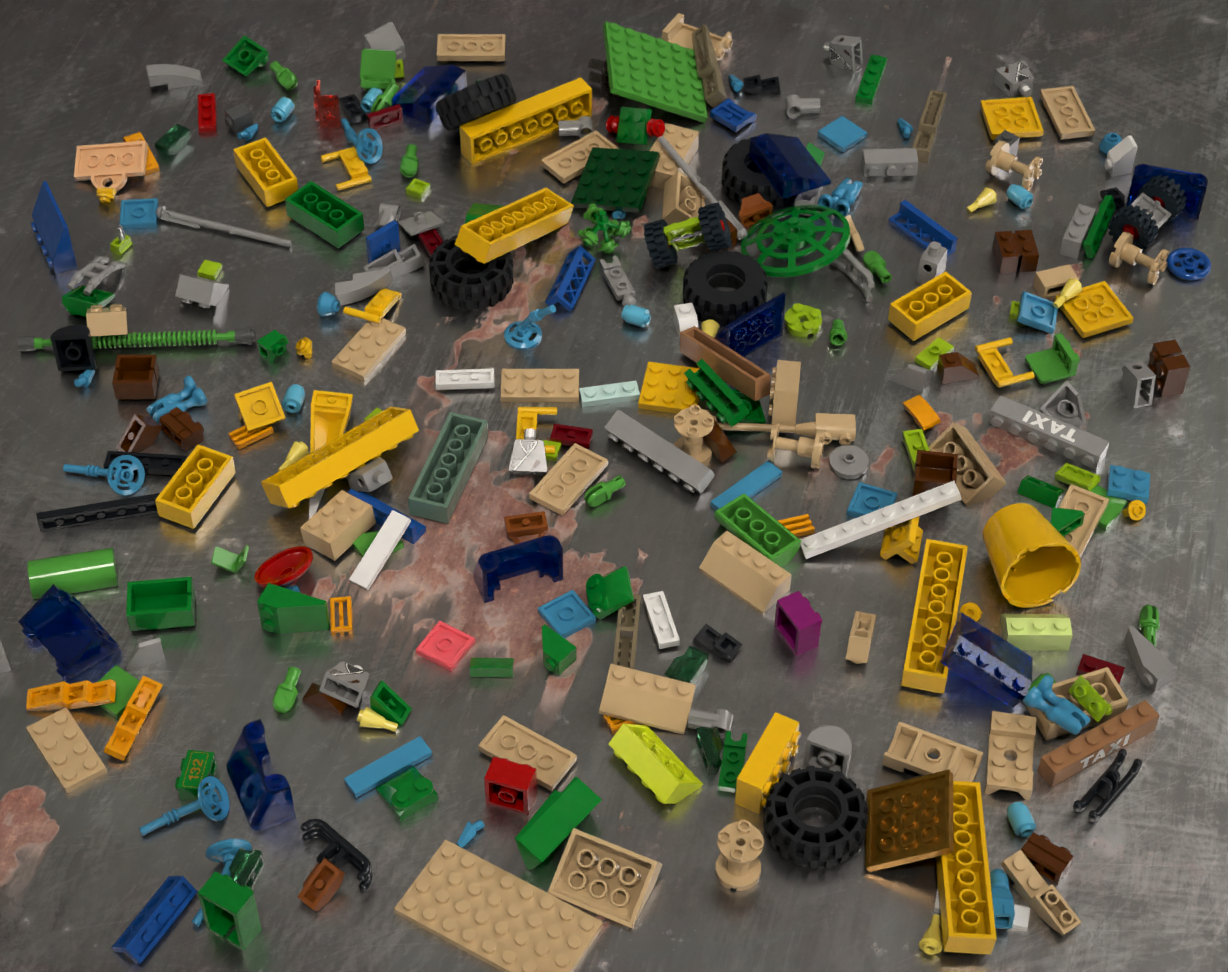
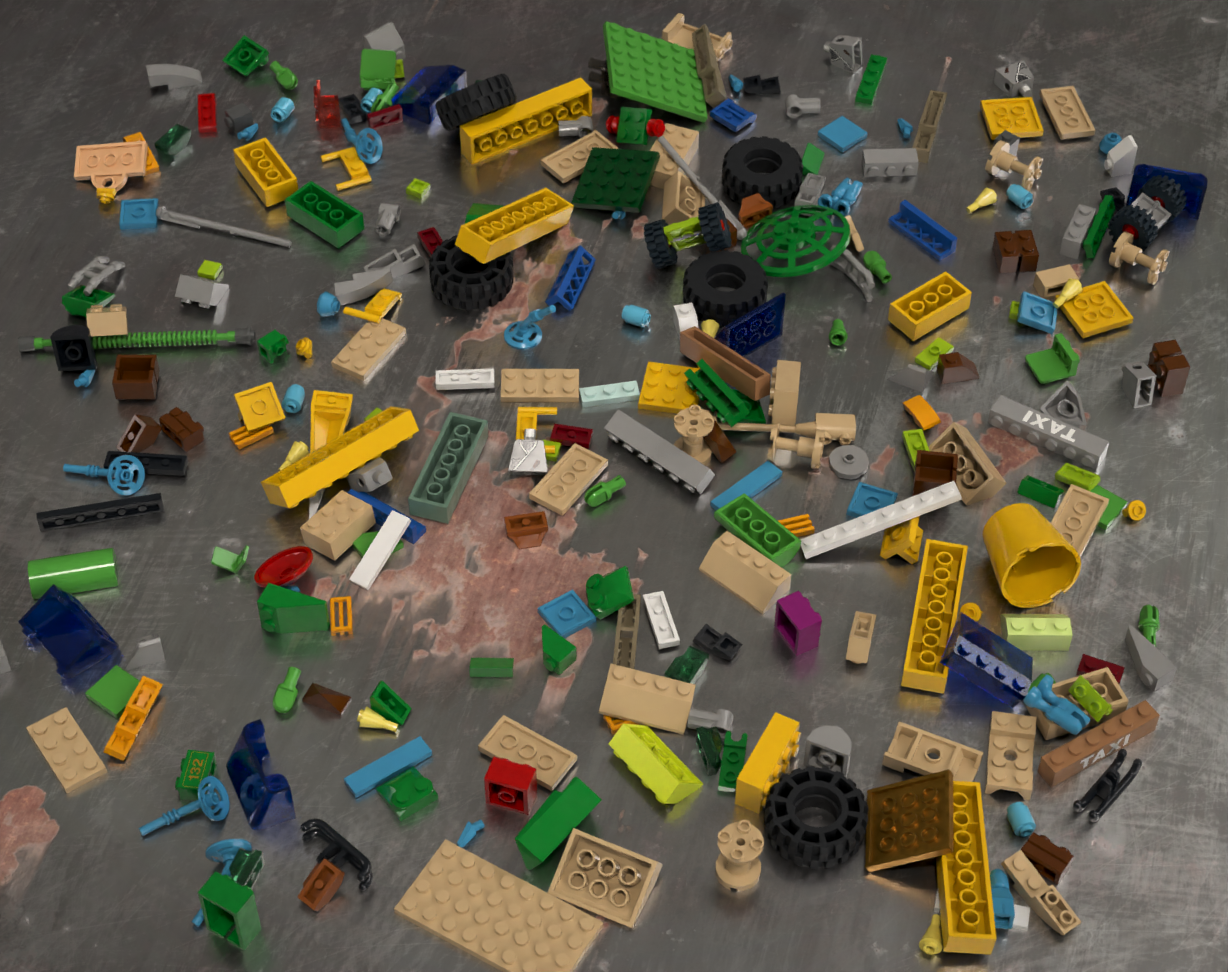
(52, 232): blue slope -> none
(72, 696): light orange slope -> none
(121, 242): lime piece -> none
(155, 918): blue fence -> none
(160, 603): green piece -> none
(193, 396): dark azure piece -> none
(195, 486): yellow brick -> none
(345, 683): light grey torso -> none
(383, 241): blue plate -> none
(409, 162): bright green arm -> none
(421, 223): light grey piece -> none
(445, 646): coral tile -> none
(471, 47): tan plate -> none
(539, 554): clear blue windscreen -> none
(610, 228): bright green plant -> none
(618, 281): light grey plate -> none
(787, 164): clear blue slope -> none
(803, 312): lime plate -> none
(934, 256): light grey torso -> none
(995, 364): yellow plate -> none
(1066, 520): green slope -> none
(1128, 484): dark azure plate -> none
(1188, 264): blue plate -> none

